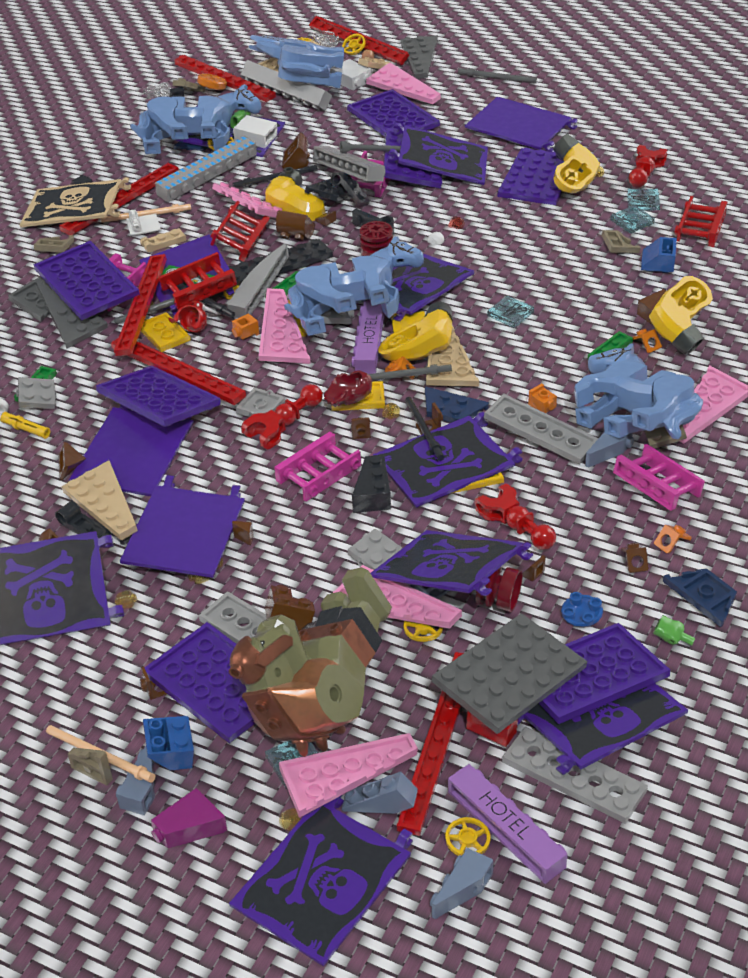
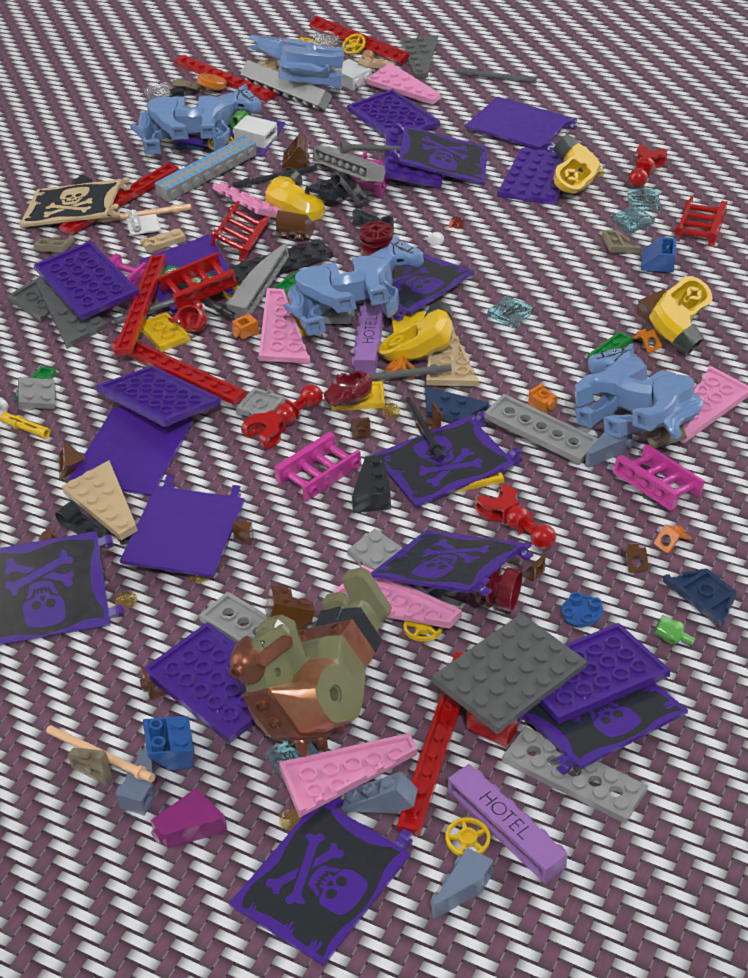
(326, 218): reddish brown slope -> none

